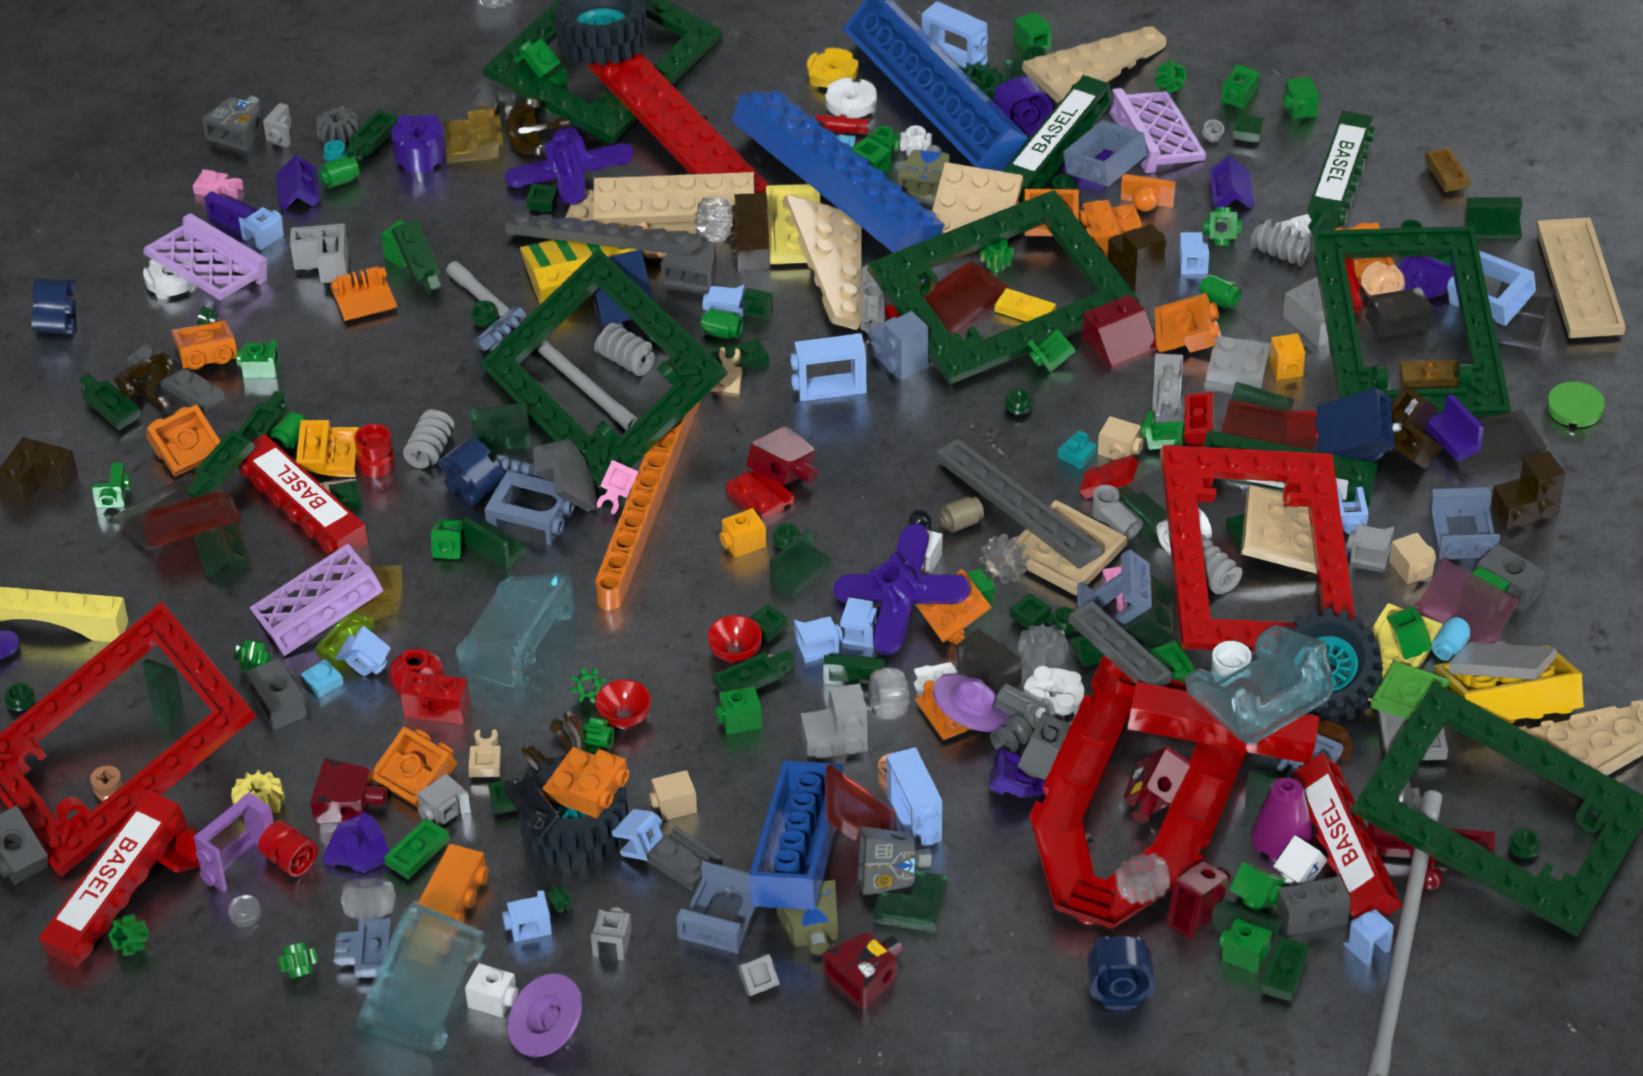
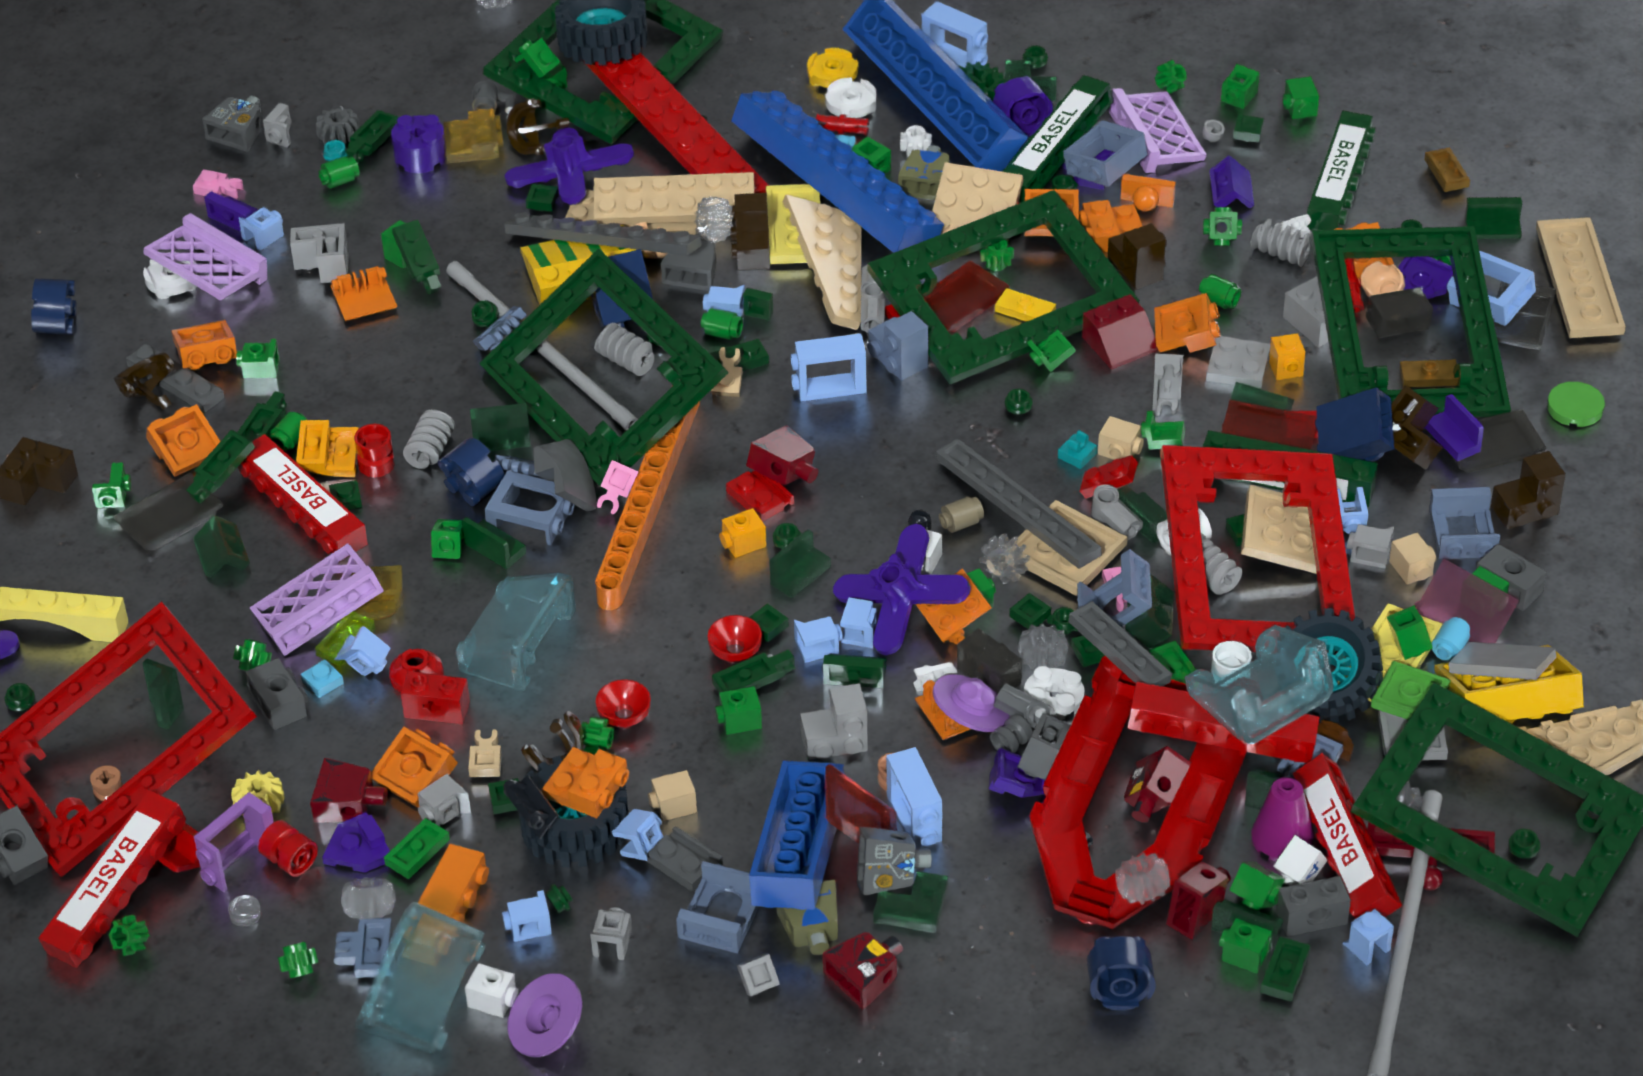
(109, 401): dark green hinge -> none
(189, 517): clear red piece -> none
(207, 315): dark green plate -> none
(299, 181): dark purple panel -> none
(585, 676): green gear -> none
(886, 137): green gear -> none
(888, 693): clear gear -> none
(1032, 30): green brick -> none
(1098, 60): tan wing -> none
(1193, 253): light blue brick -> none
(1198, 417): red brick -> none

